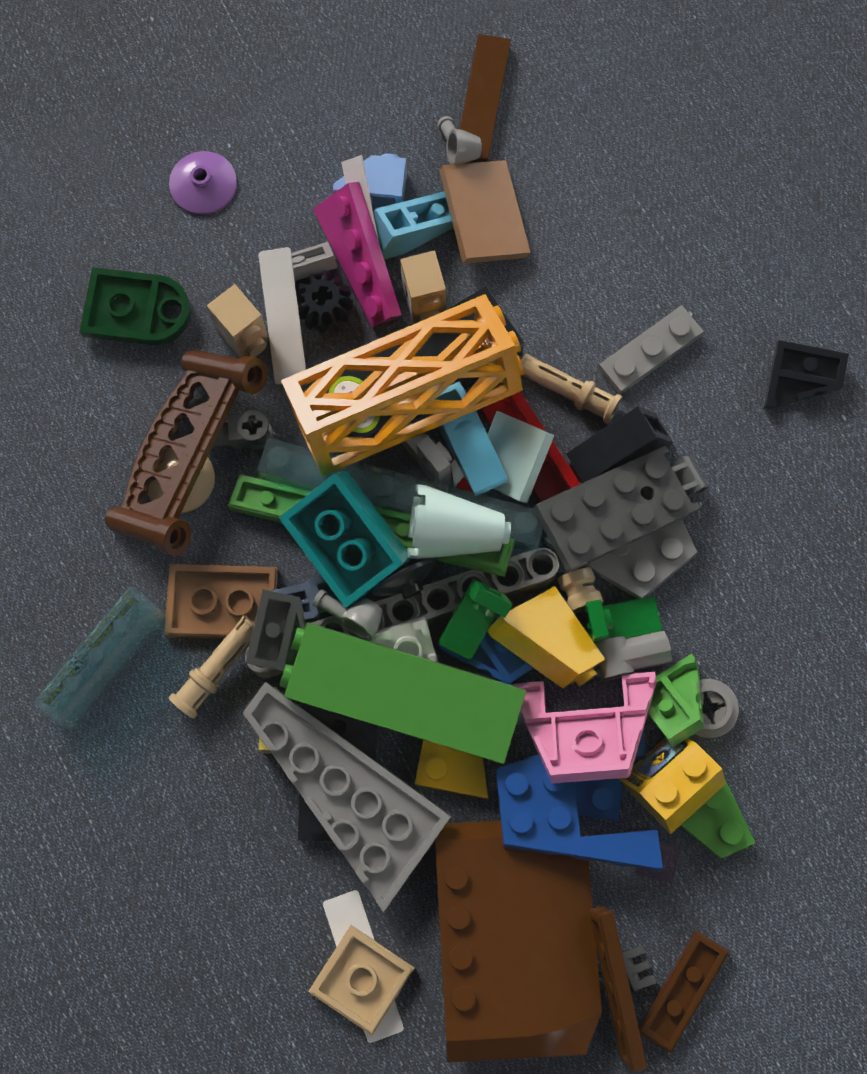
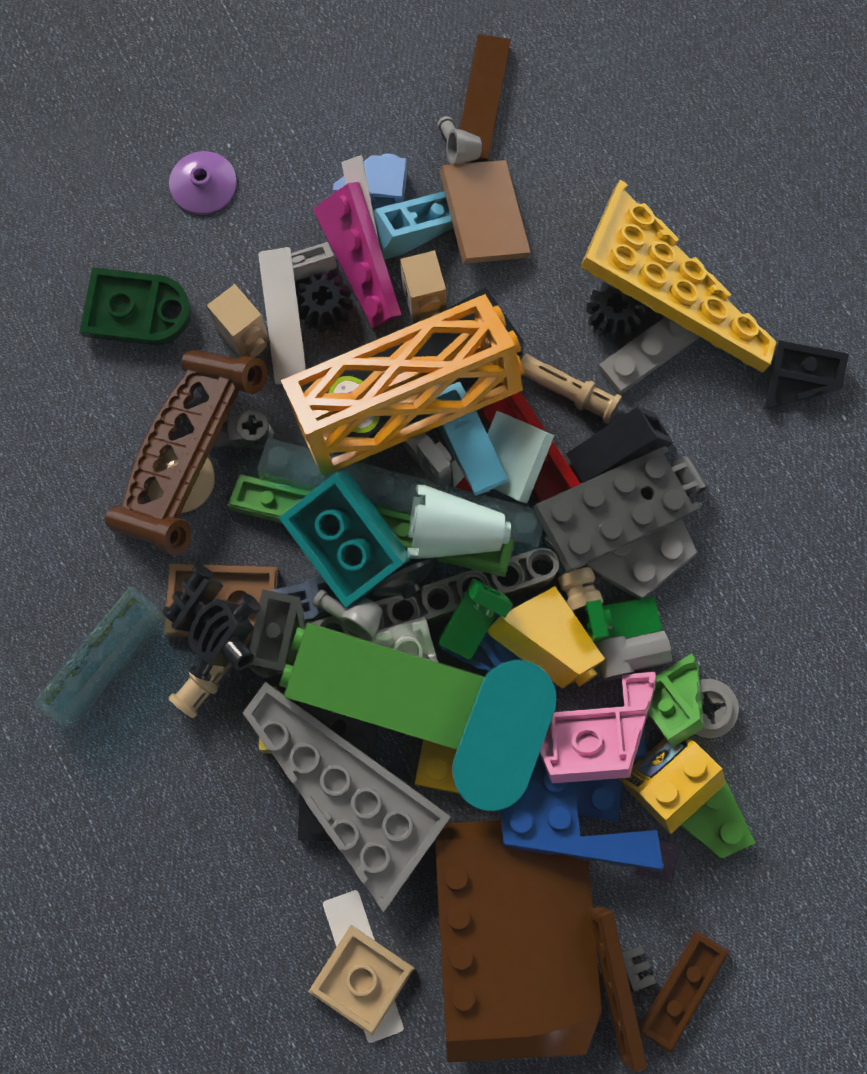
(214, 626): none -> black piece
(504, 735): none -> teal tile
(602, 312): none -> black gear
(643, 261): none -> yellow wing

